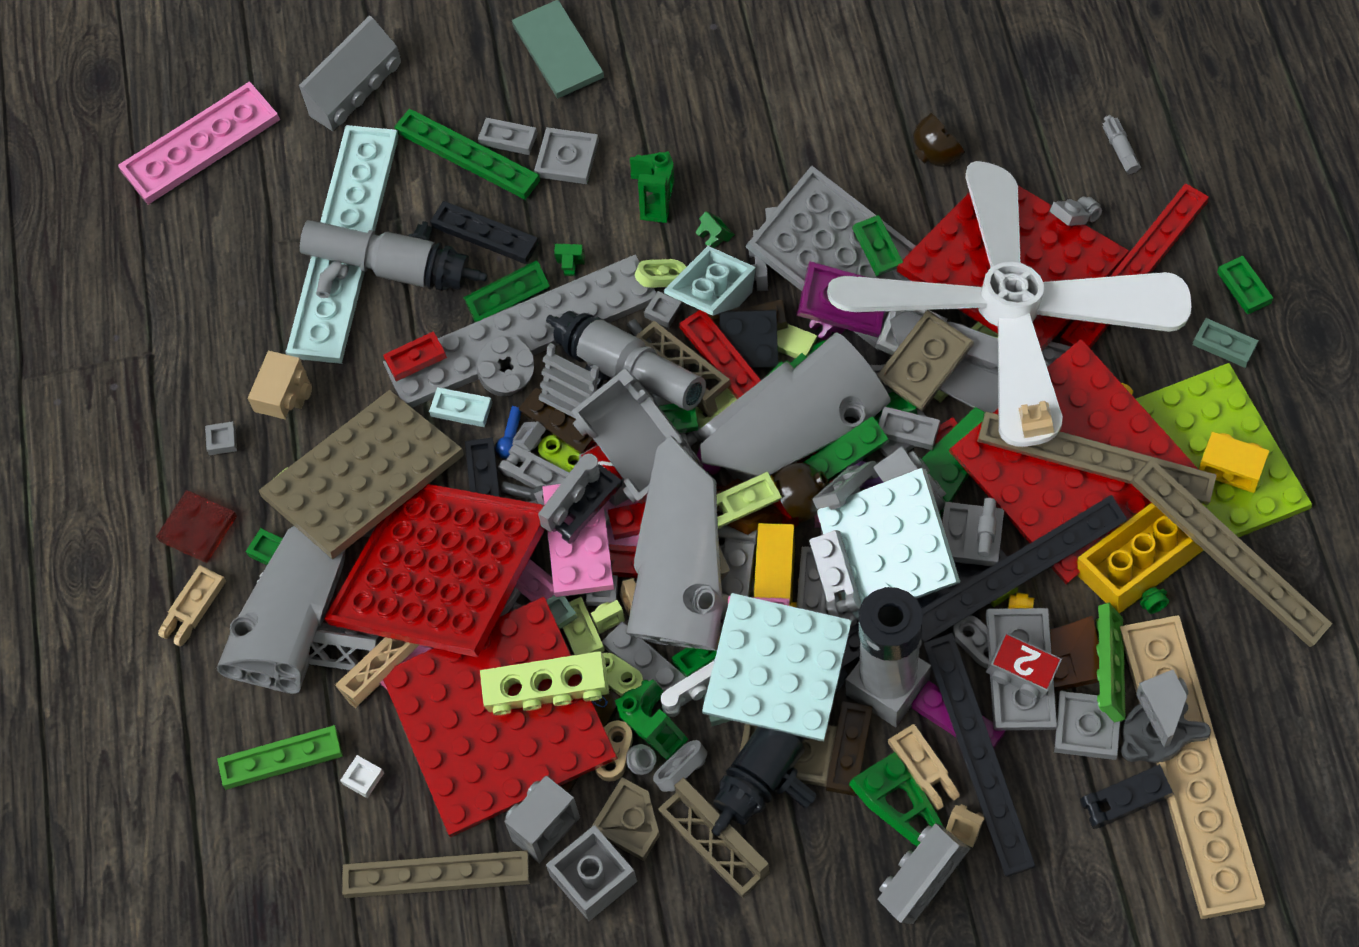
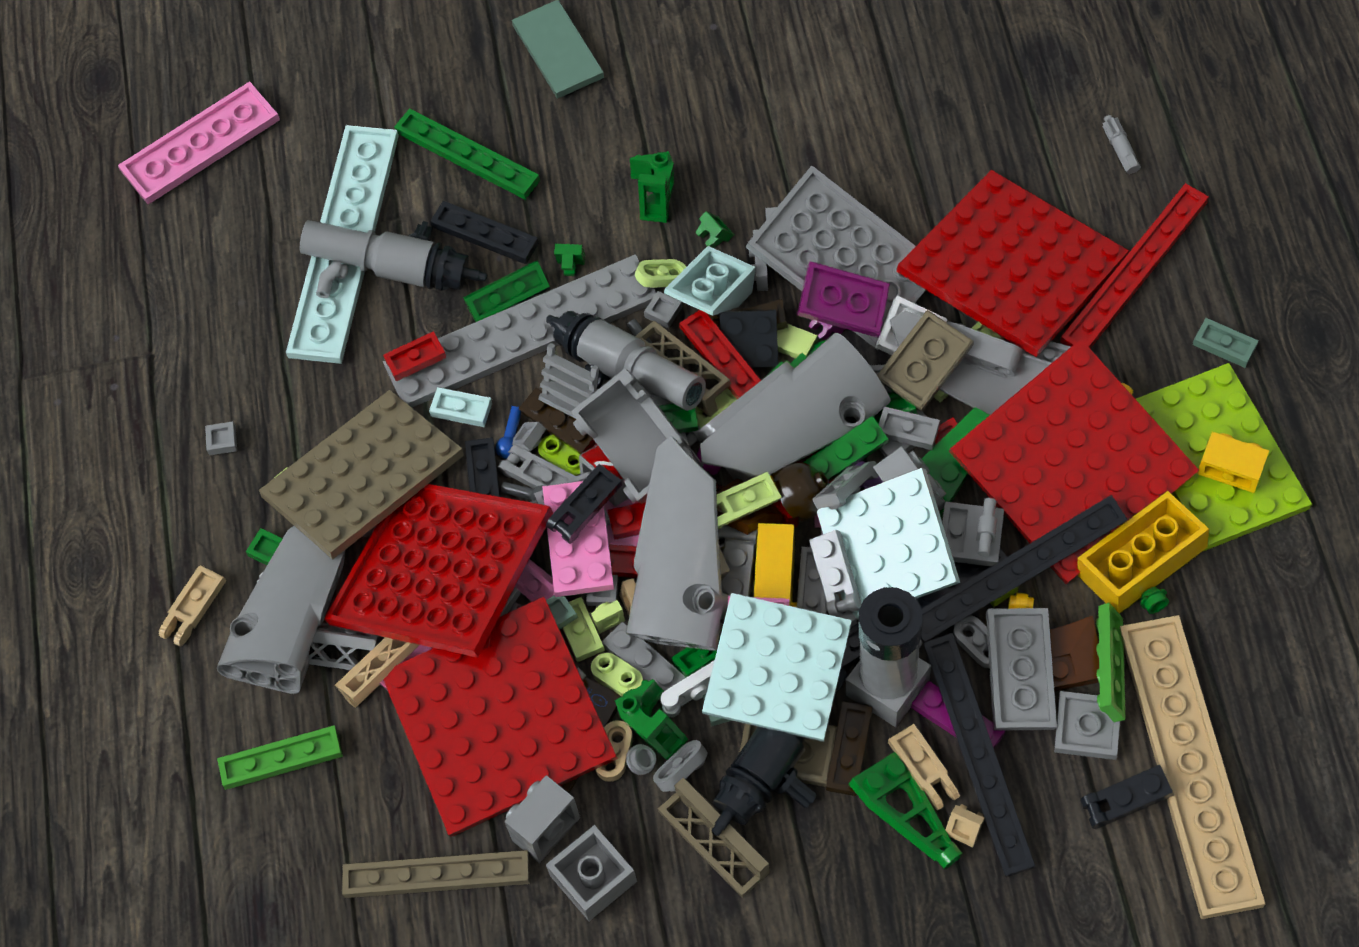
(196, 526): clear red plate -> none
(280, 385): tan brick -> none
(350, 74): light grey slope -> none
(362, 776): white plate -> none
(498, 680): yellowish green brick -> none
(501, 350): light grey brick -> none
(507, 136): light grey plate -> none
(566, 155): light grey plate -> none
(569, 491): light grey plate -> none
(629, 820): dark tan plate -> none
(877, 245): green plate -> none
(922, 873): light grey slope -> none
(936, 143): dark brown cylinder -> none
(1016, 295): white piece -> none
(1023, 666): brick -> none
(1036, 419): tan tile -> none
(1077, 212): light grey plate -> none
(1100, 458): dark tan plate -> none
(1144, 744): dark grey tile -> none
(1163, 703): light grey slope -> none
(1231, 553): dark tan plate -> none
(1245, 285): green plate -> none

